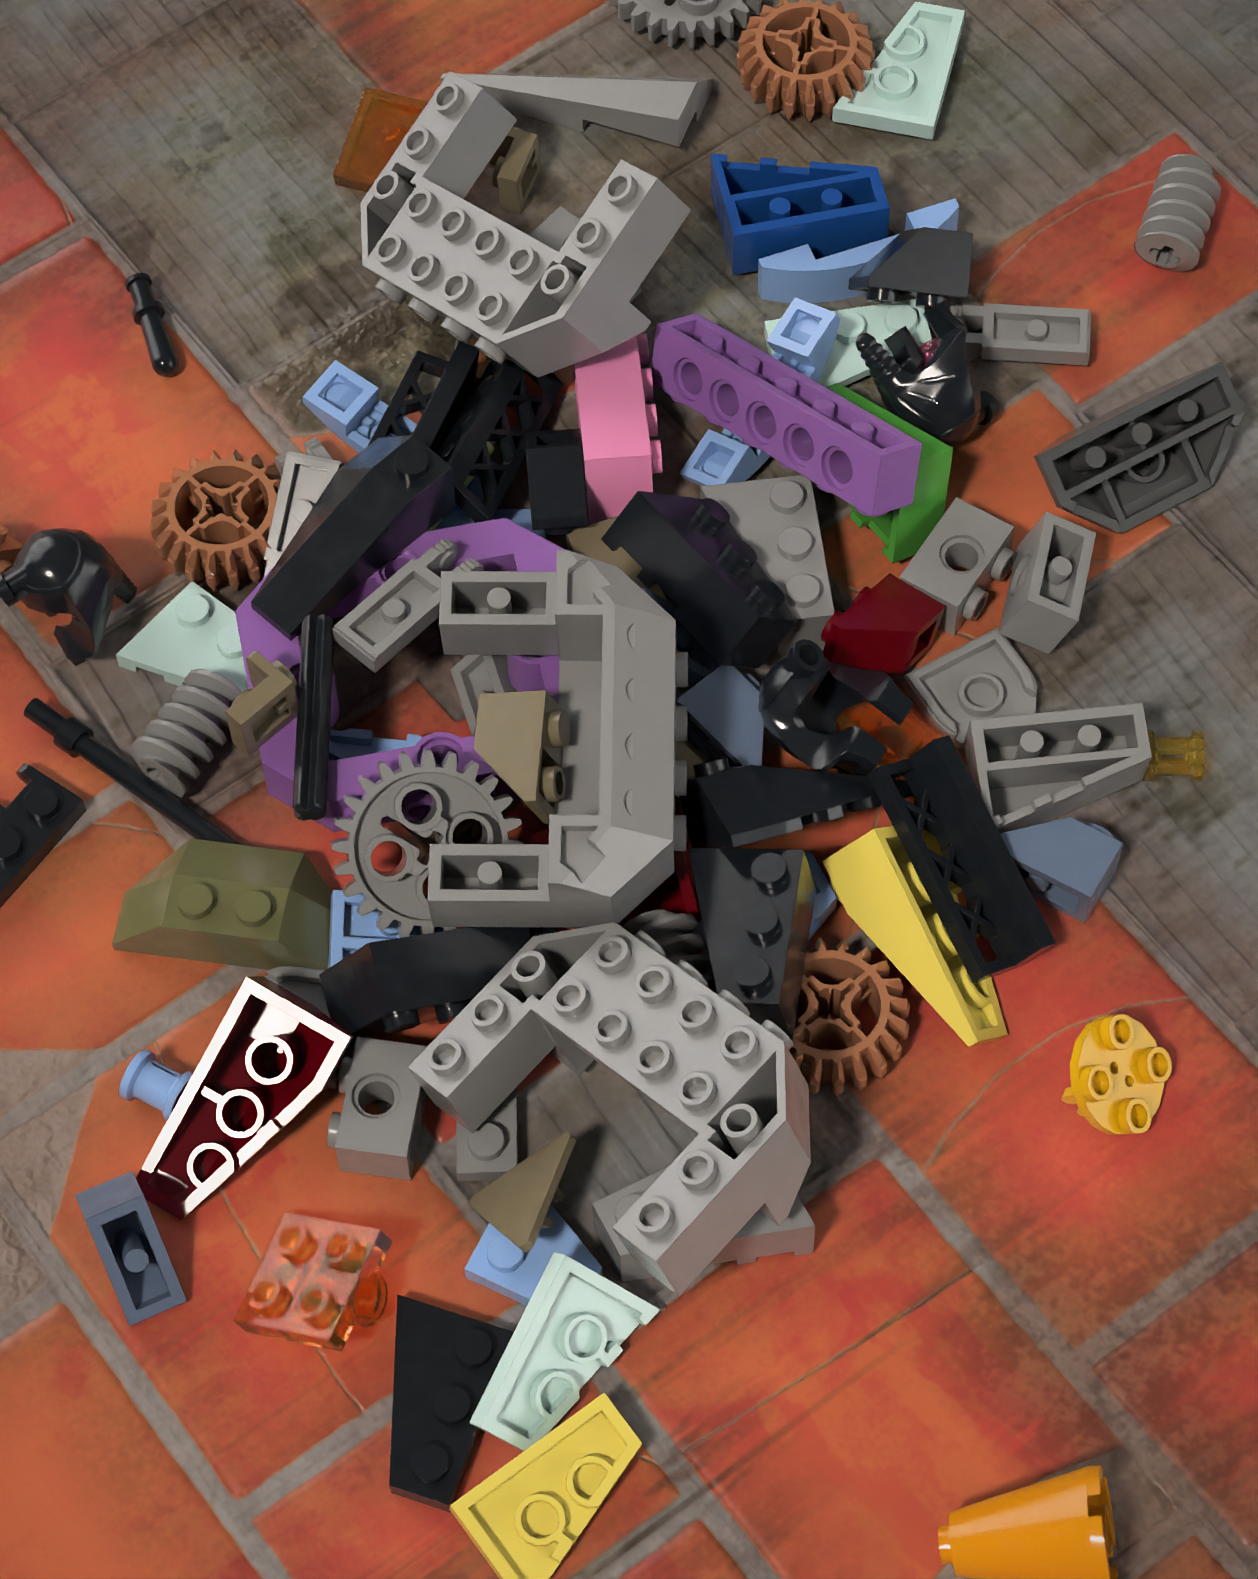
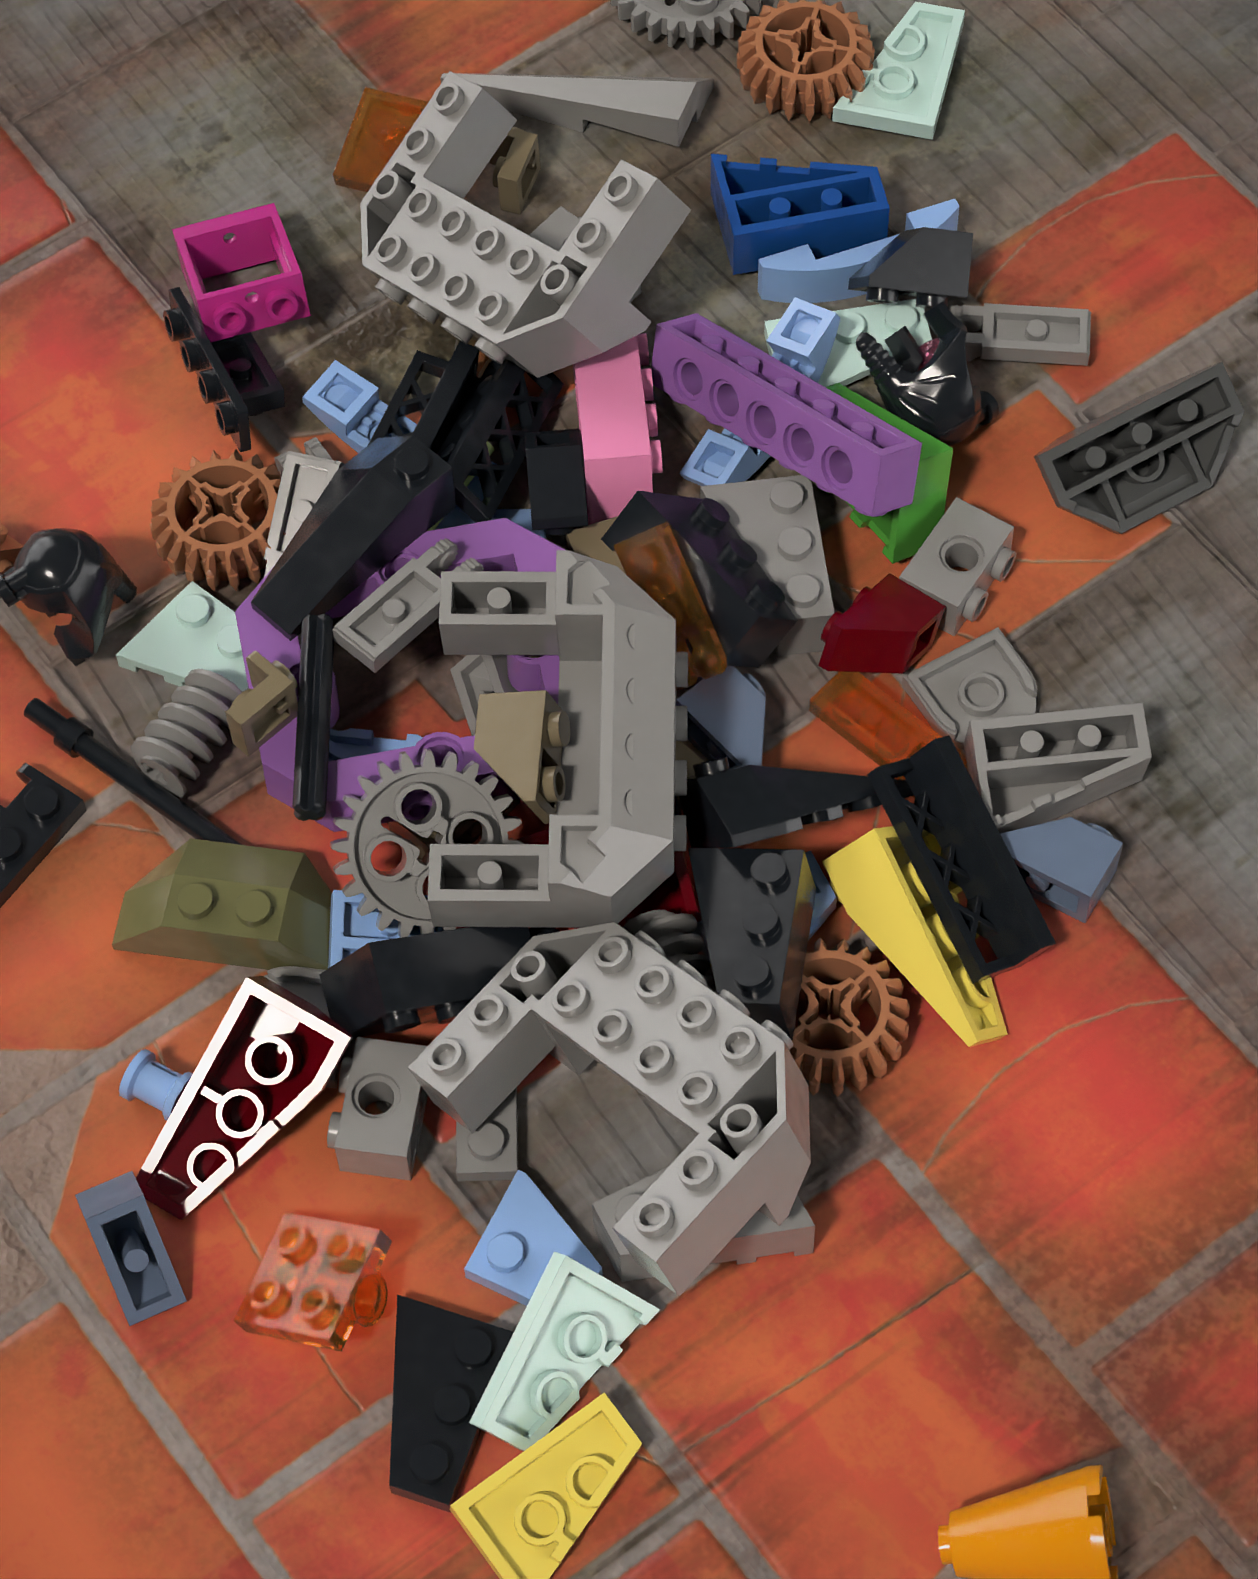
(149, 315): black piece -> none
(228, 371): none -> black bracket
(256, 240): none -> dark pink window
(522, 1196): dark tan piece -> none
(660, 570): none -> clear orange plate
(806, 696): black piece -> none
(1047, 583): light grey brick -> none
(1117, 1075): yellow plate -> none
(1178, 213): light grey piece -> none
(1190, 765): clear yellow bush -> none

